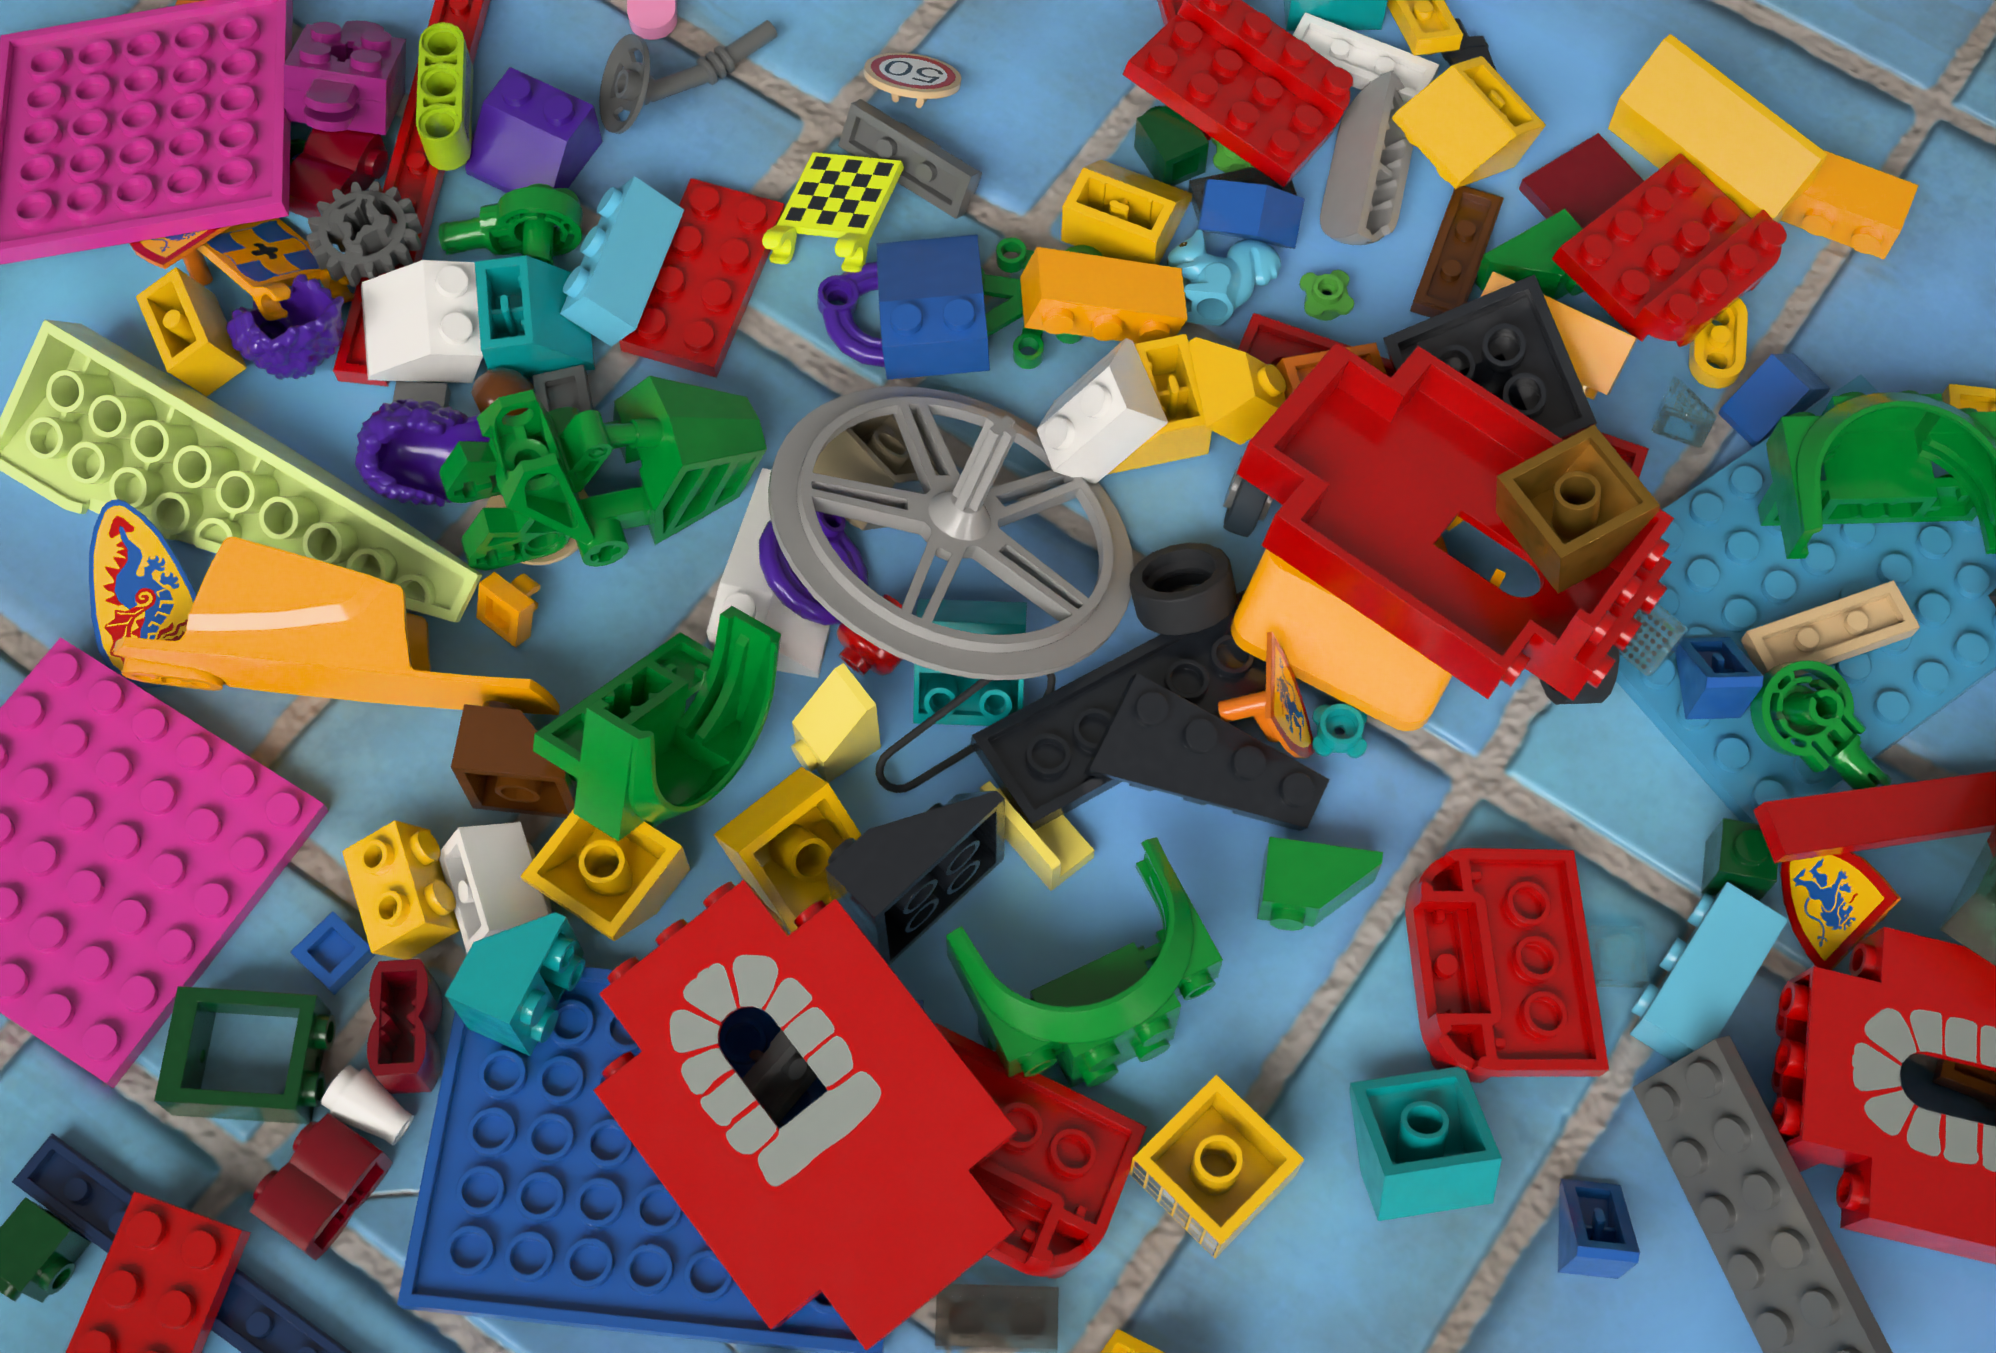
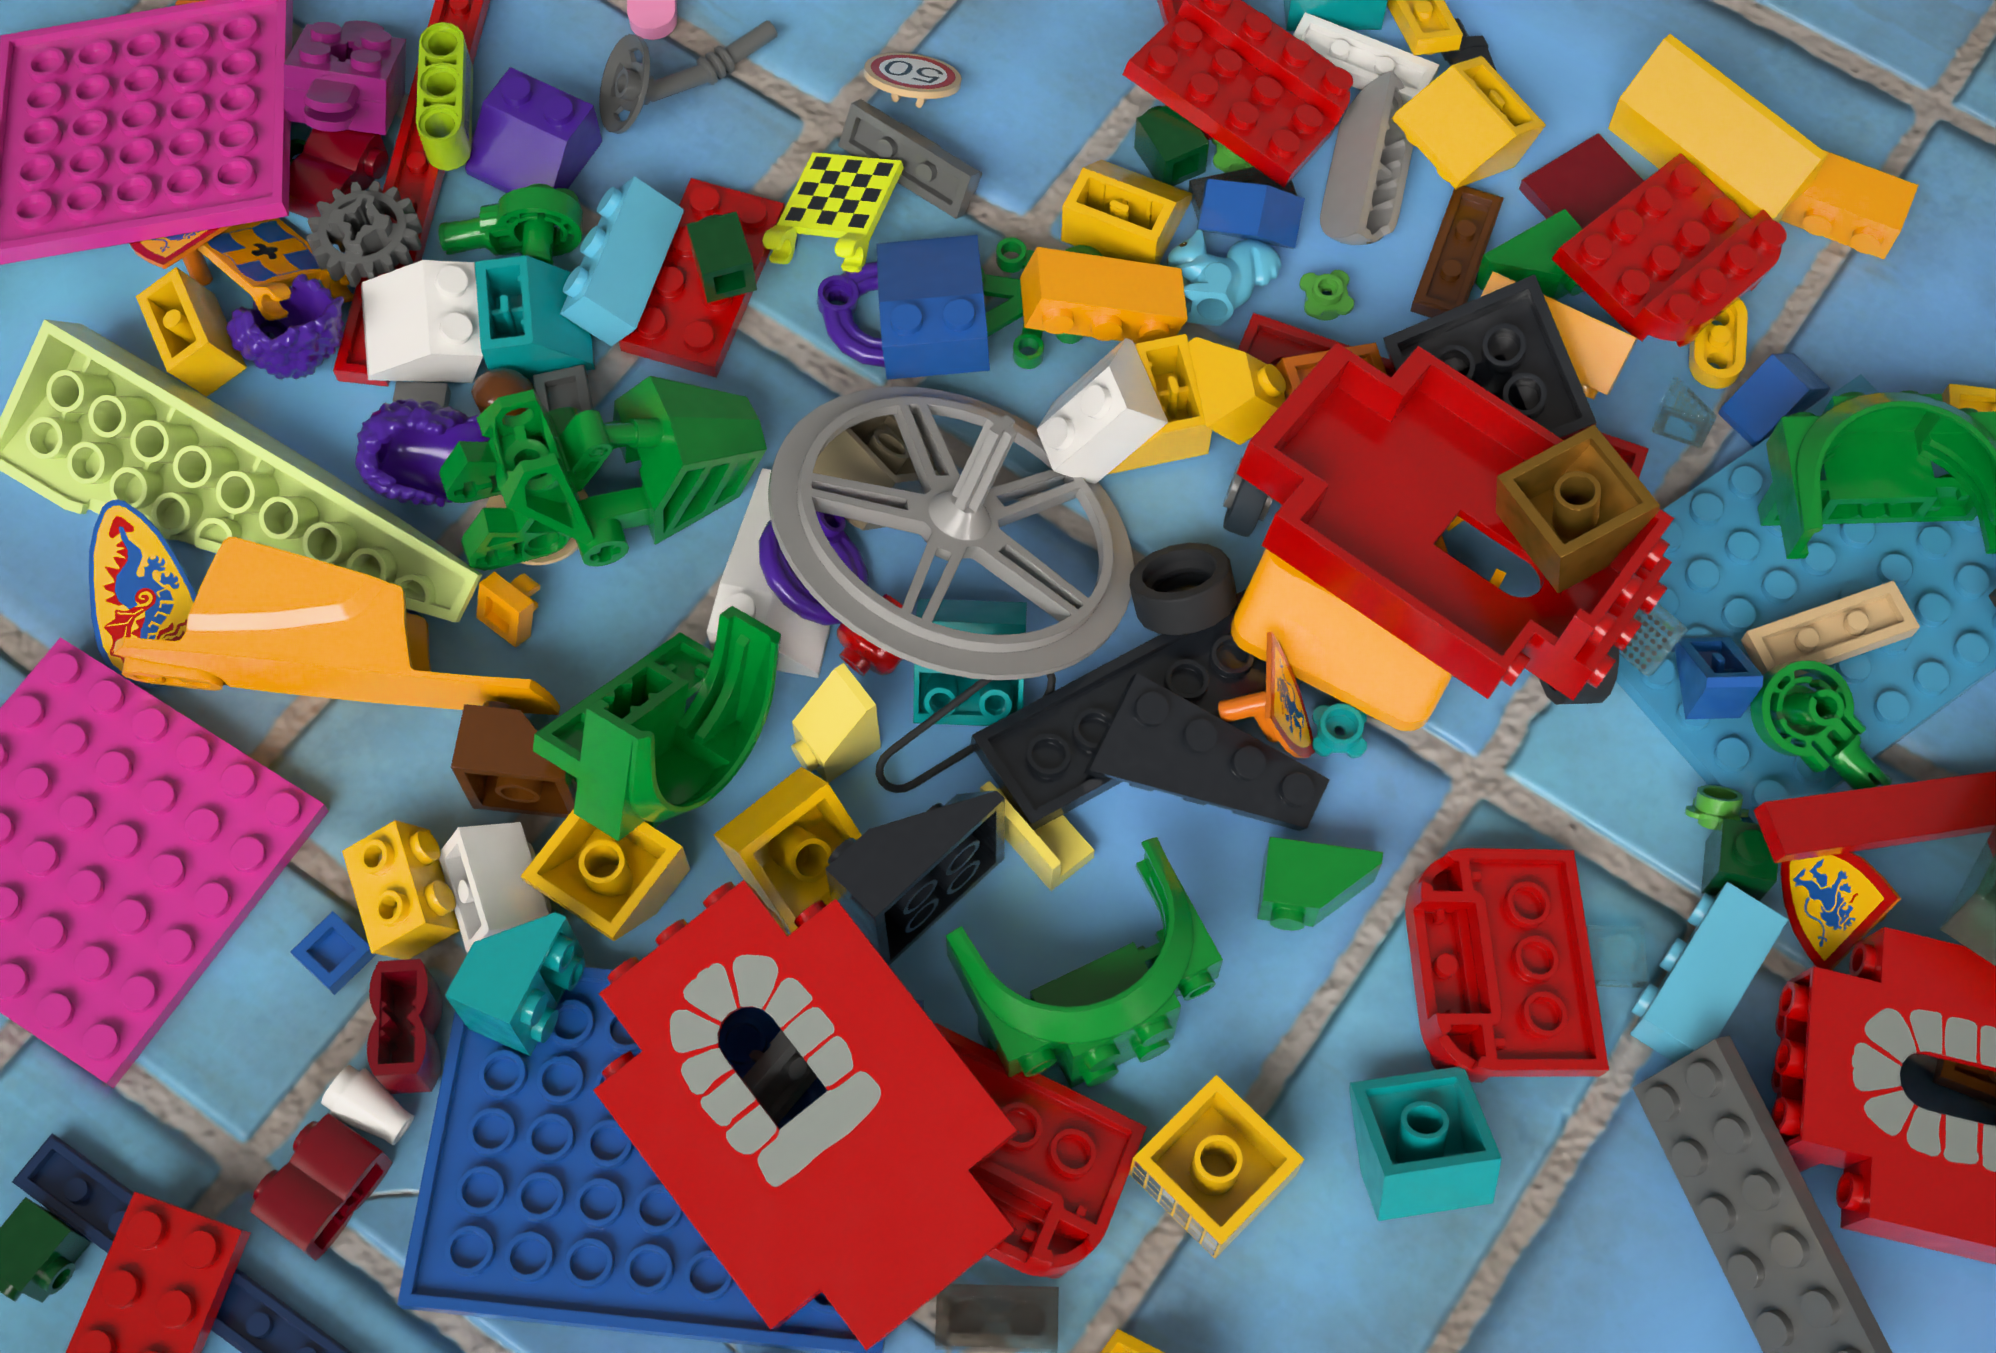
(189, 1044): dark green window -> none
(721, 256): none -> dark green brick
(1595, 1230): blue slope -> none
(1714, 804): none -> bright green plate

